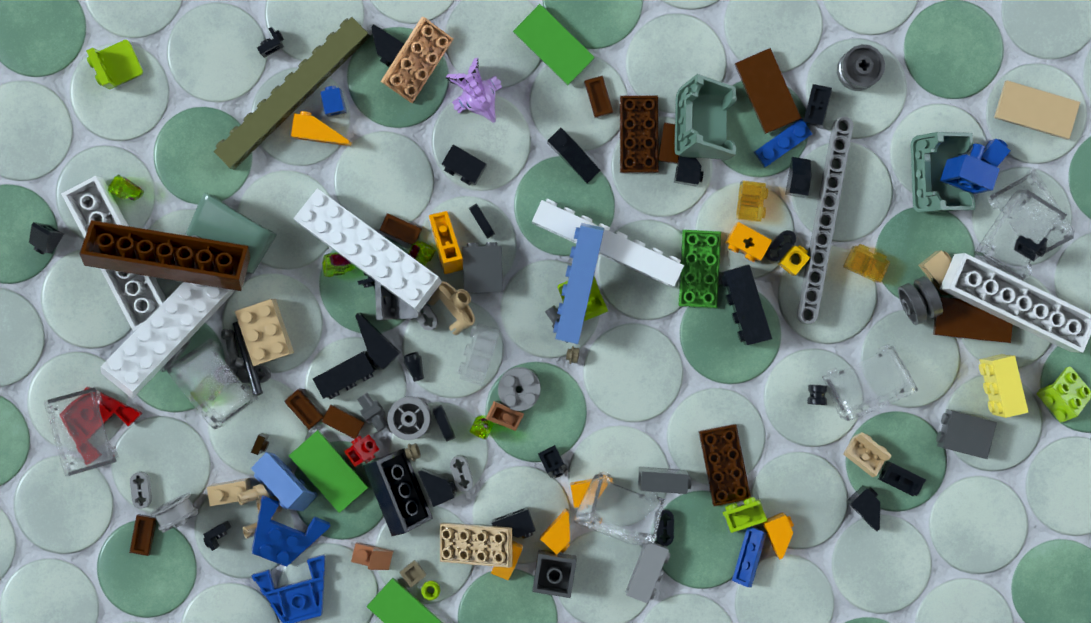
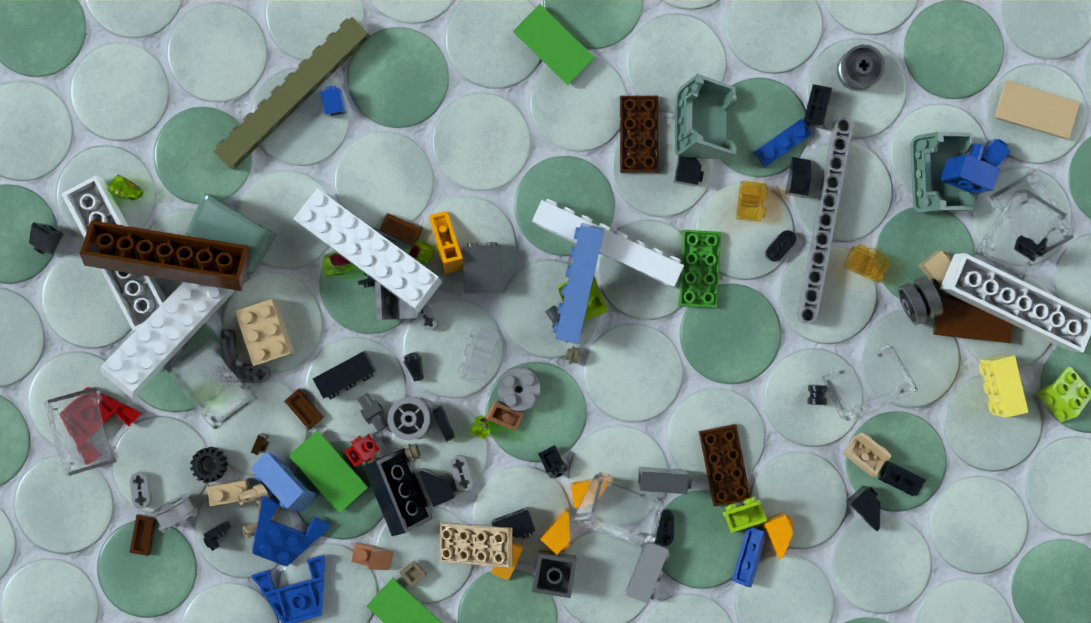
(114, 64): lime bracket -> none
(198, 469): none -> black tyre
(250, 369): black piece -> none
(269, 45): black bracket -> none
(311, 129): light orange slope -> none
(343, 421): reddish brown tile -> none
(378, 346): black slope -> none
(386, 45): black slope -> none
(417, 60): light nougat tile -> none
(430, 596): lime plate -> none
(457, 304): tan connector -> none
(463, 164): black brick -> none
(477, 94): lavender piece -> none
(482, 221): black beam -> none
(573, 155): black slope -> none
(598, 96): reddish brown tile -> none
(667, 146): reddish brown tile -> none
(746, 305): black slope -> none
(758, 241): light orange brick -> none
(767, 91): reddish brown tile -> none
(786, 262): yellow brick -> none
(966, 434): dark grey brick -> none

